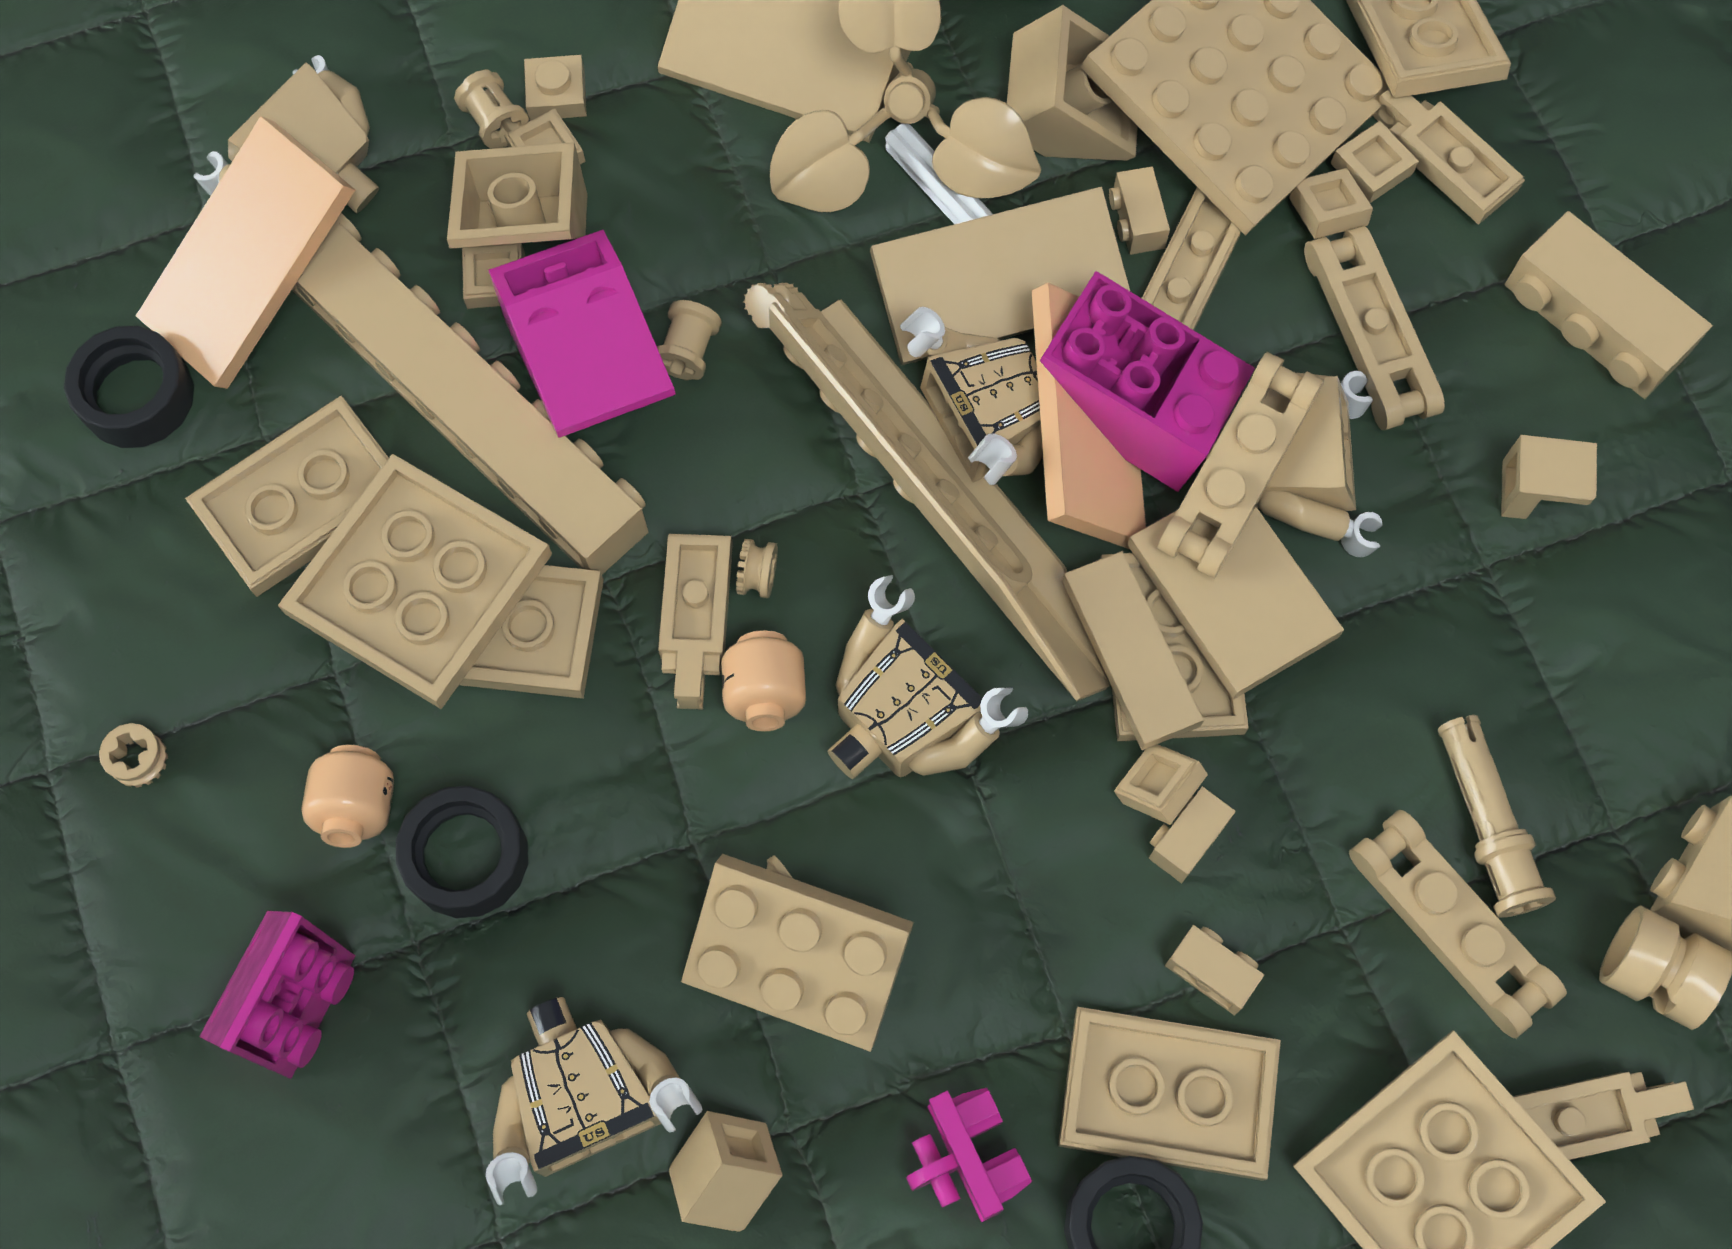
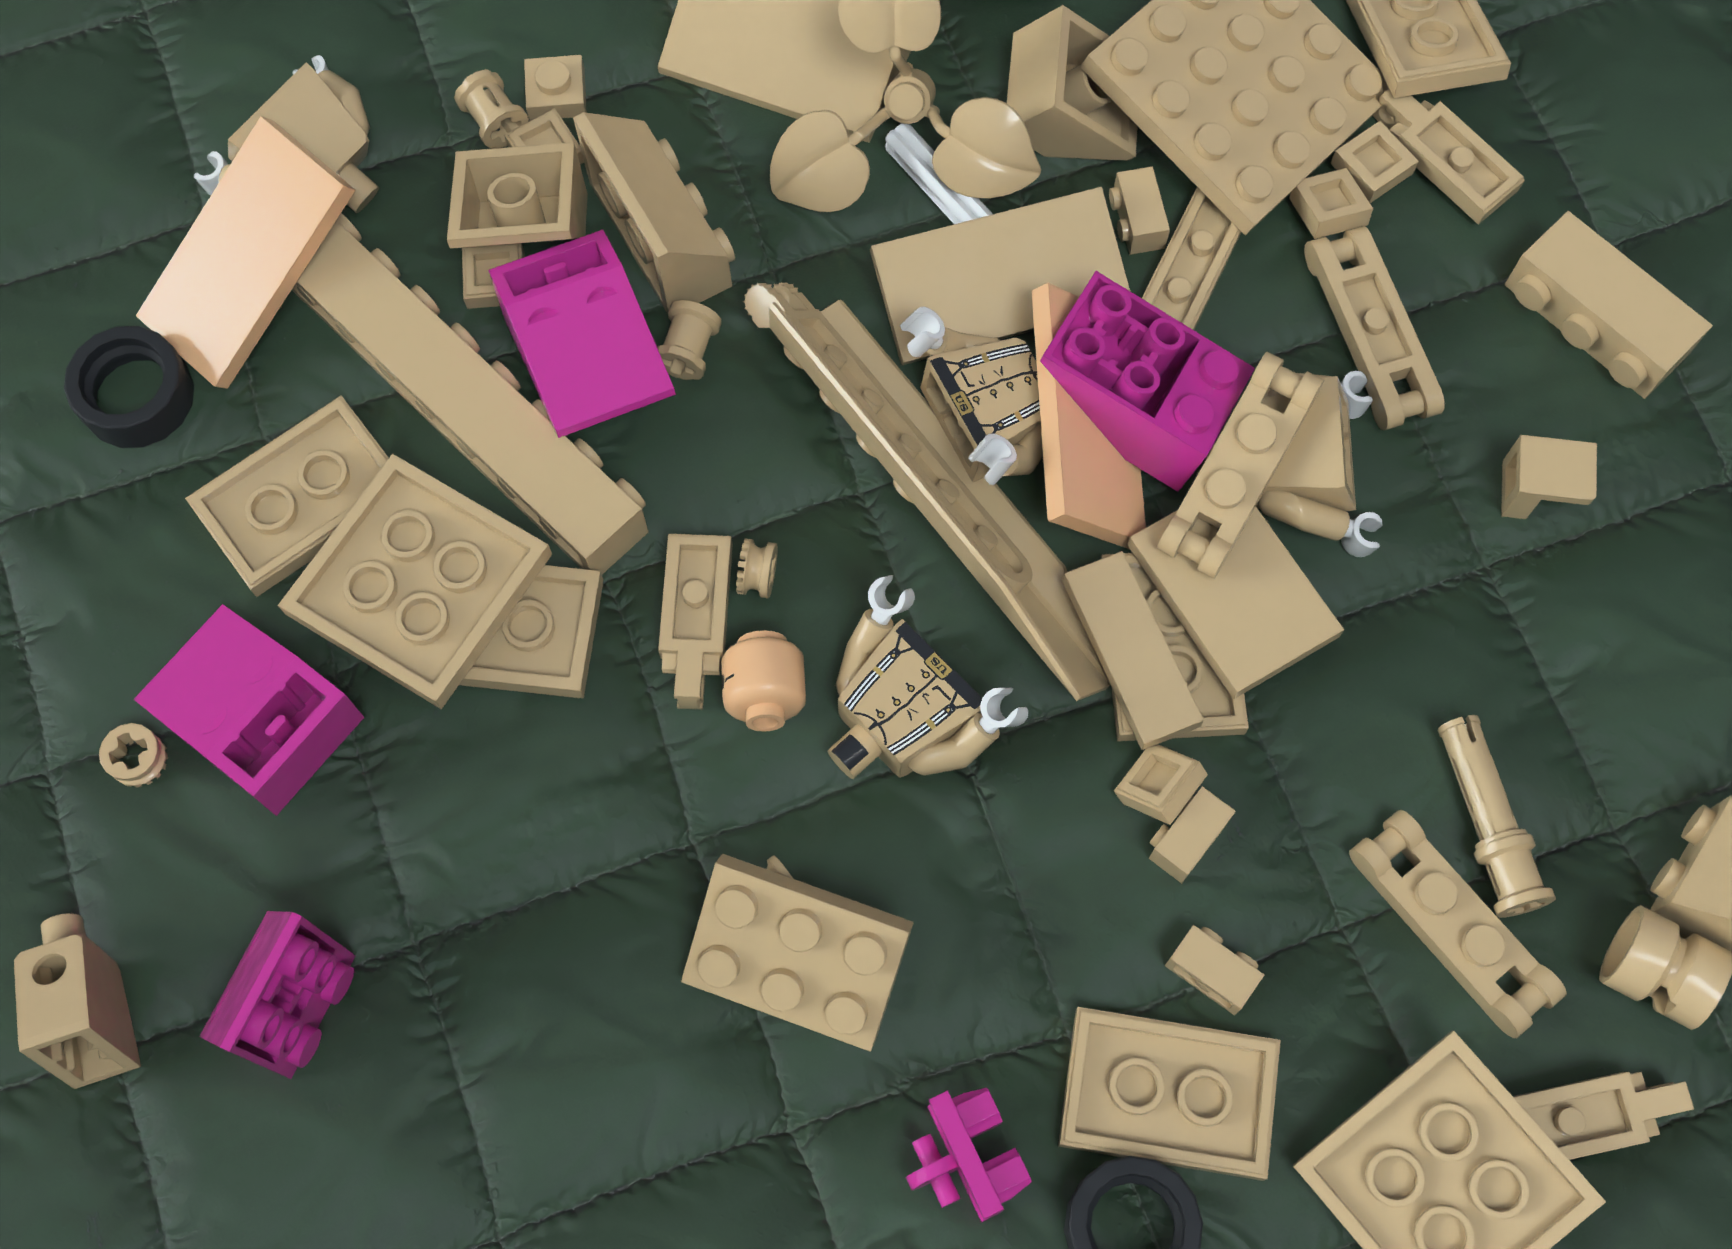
(73, 1006): none -> tan torso
(250, 708): none -> dark pink slope
(348, 795): light nougat head -> none
(427, 817): black tyre -> none
(578, 1097): tan torso -> none
(654, 209): none -> tan slope
(724, 1172): tan panel -> none

